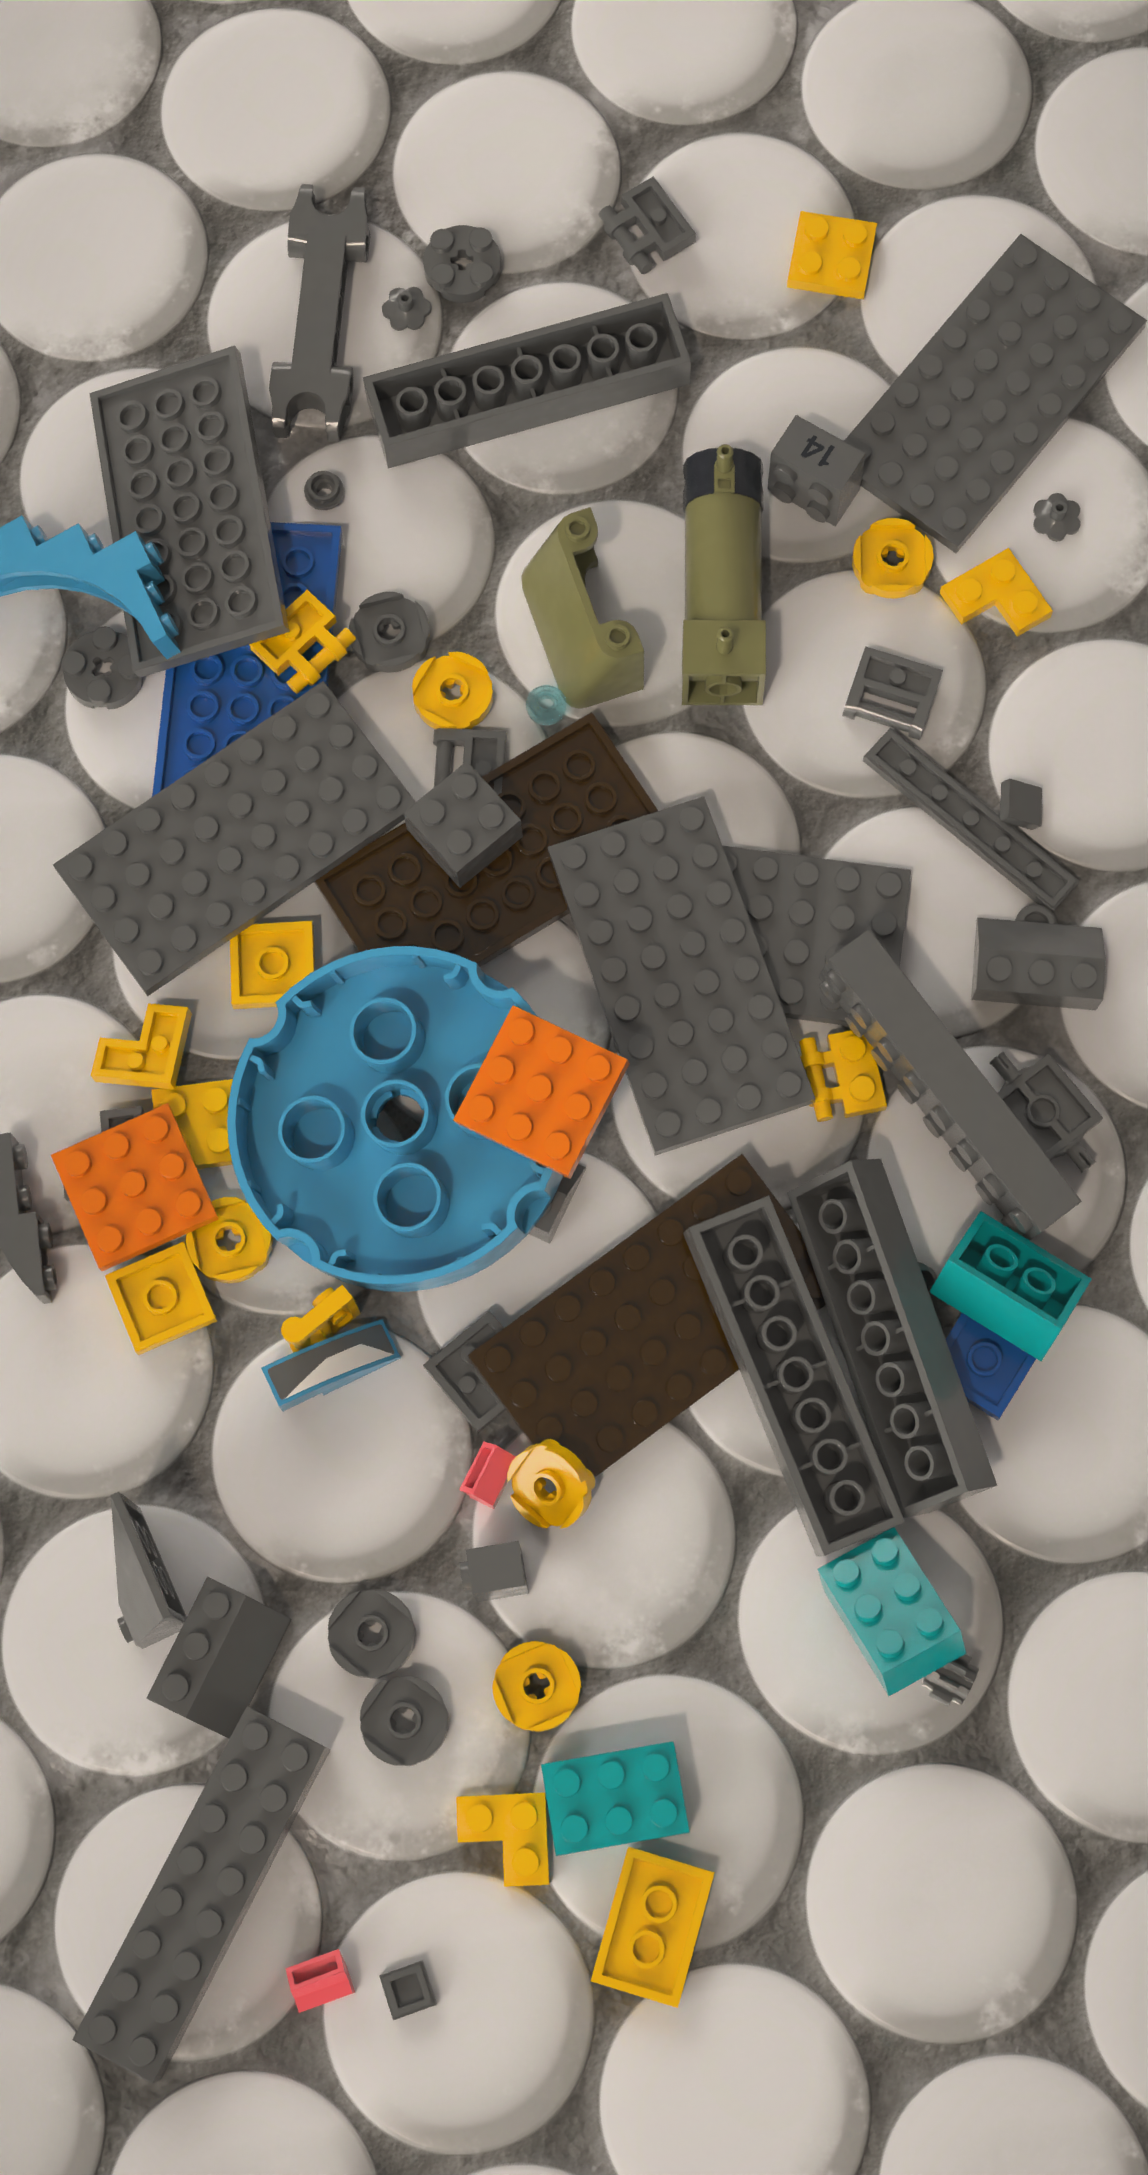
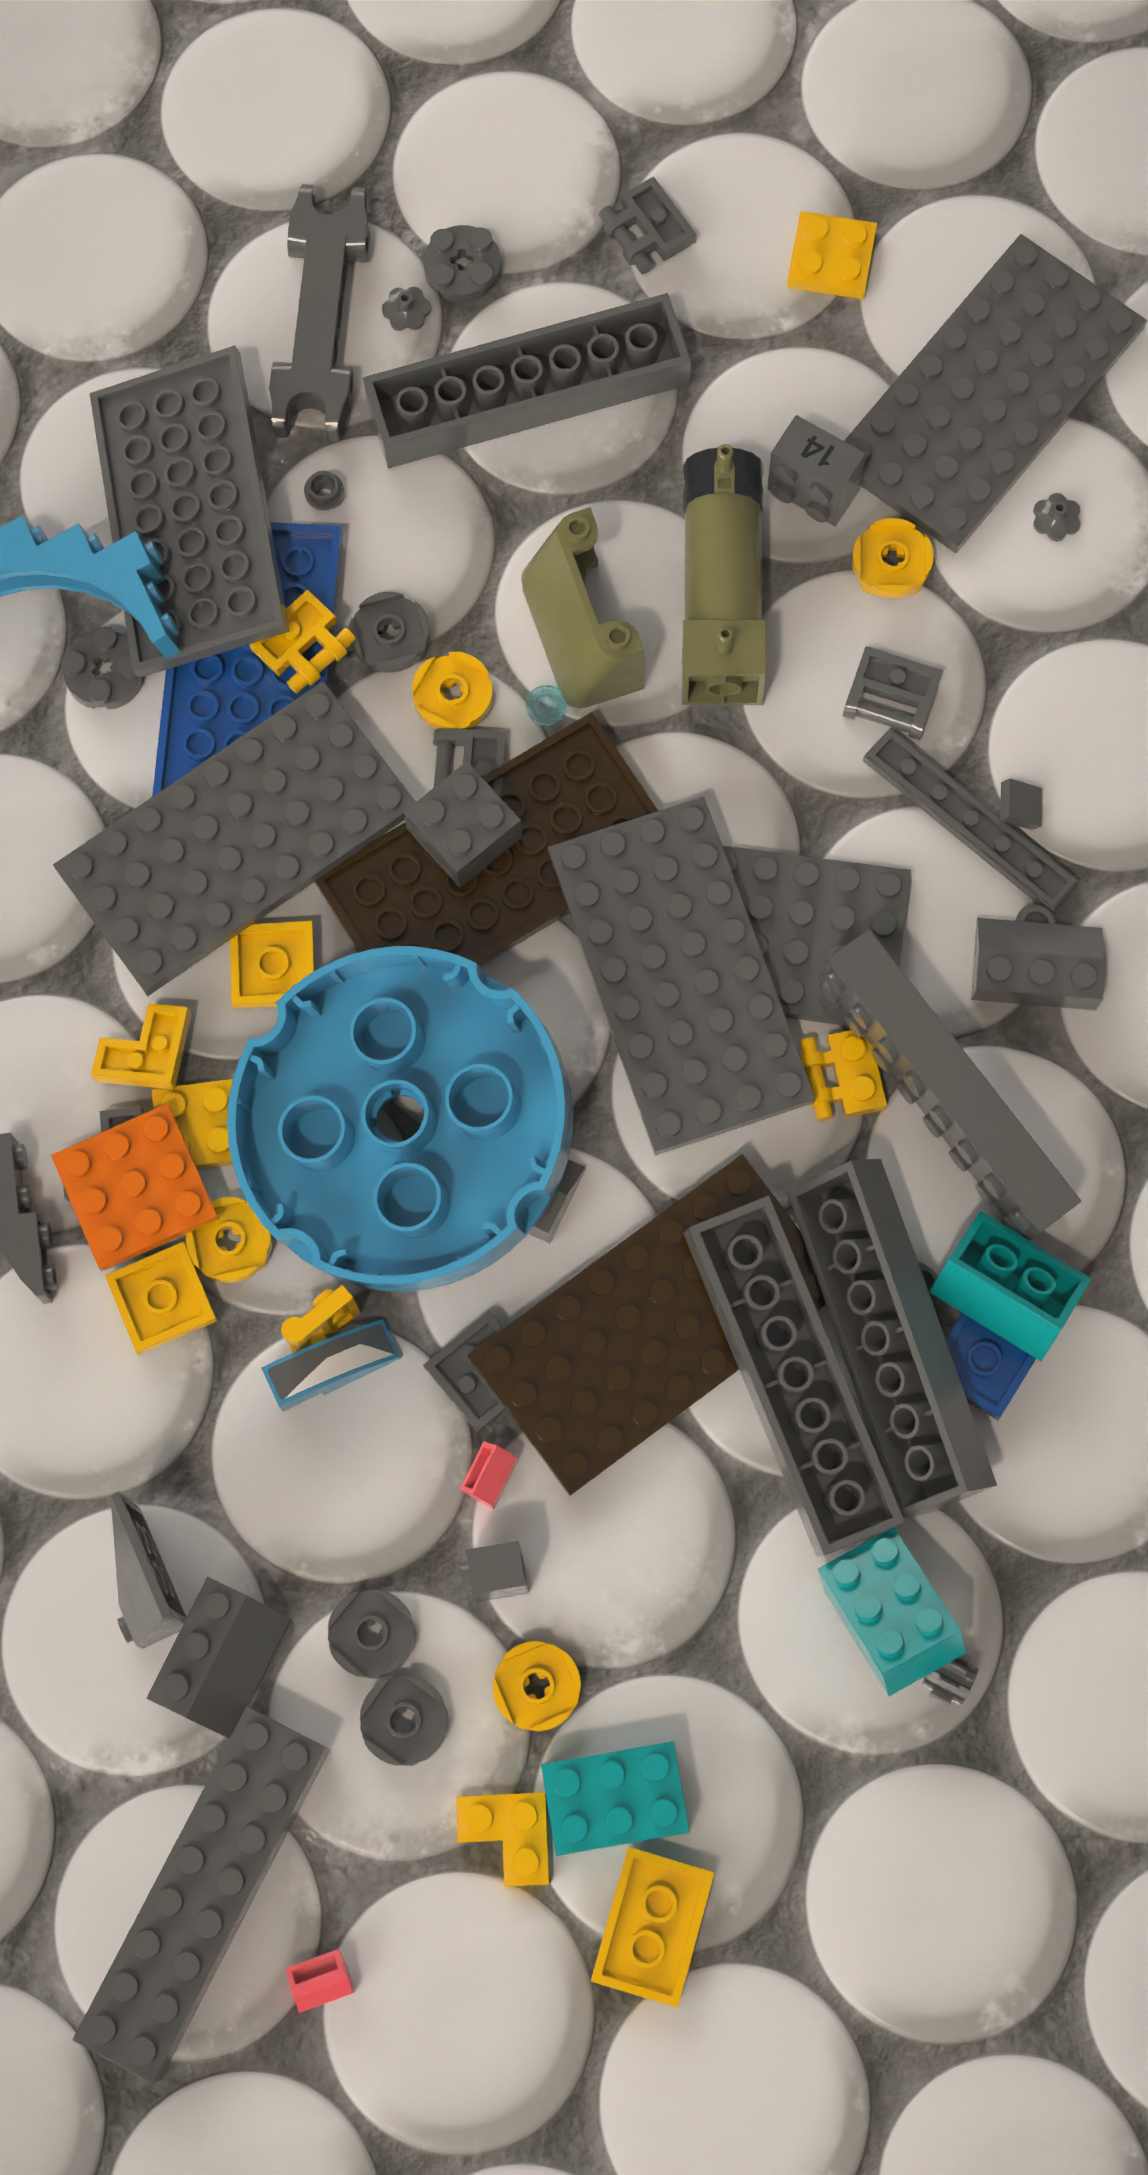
(408, 1990): dark grey tile -> none
(541, 1091): orange plate -> none
(564, 1470): yellow plate -> none
(1000, 584): yellow plate -> none
(1049, 1107): dark grey plate -> none

